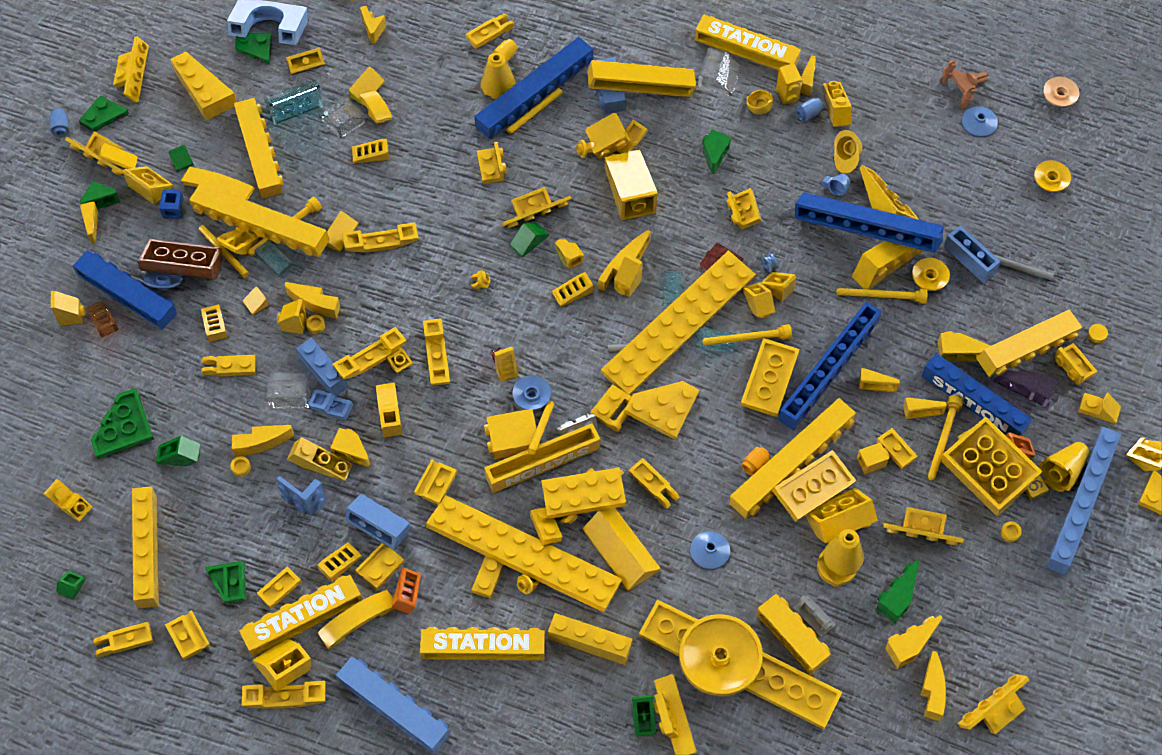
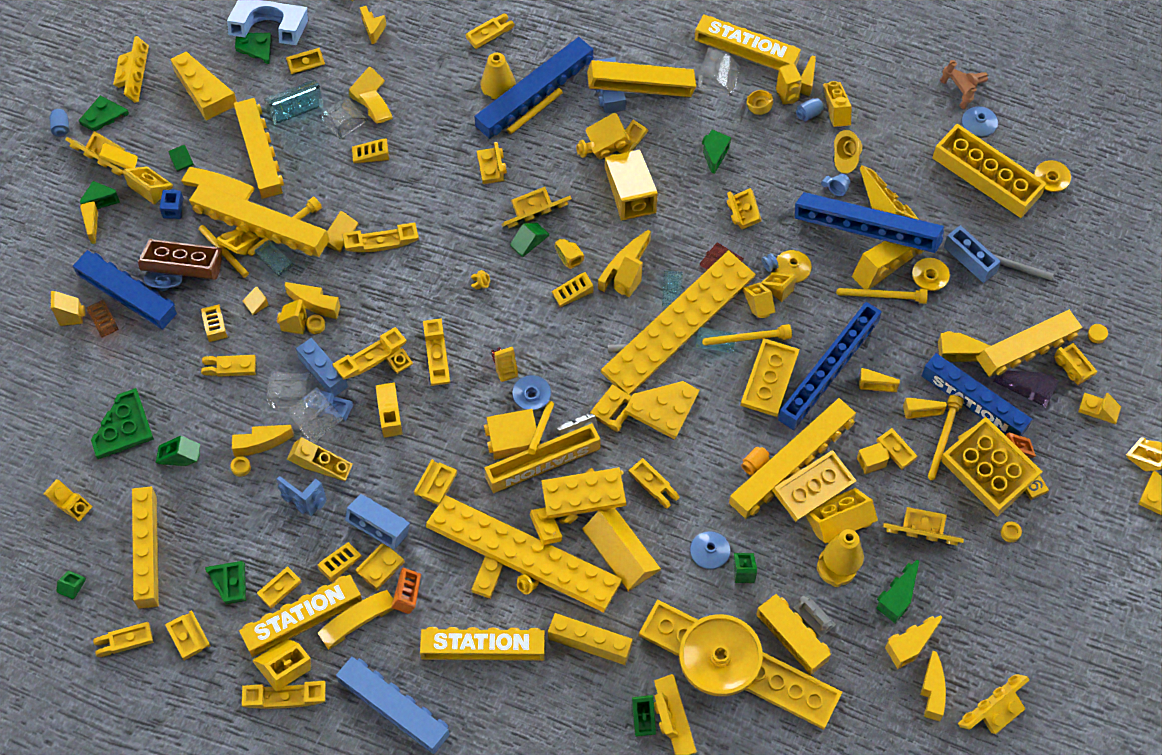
(314, 415): none -> clear slope
(349, 447): yellow slope -> none
(507, 48): yellow brick -> none
(744, 568): none -> green slope
(802, 267): none -> yellow dish
(989, 170): none -> yellow brick
(1061, 91): light nougat dish -> none
(1064, 466): yellow cone -> none
(1083, 501): medium blue brick -> none

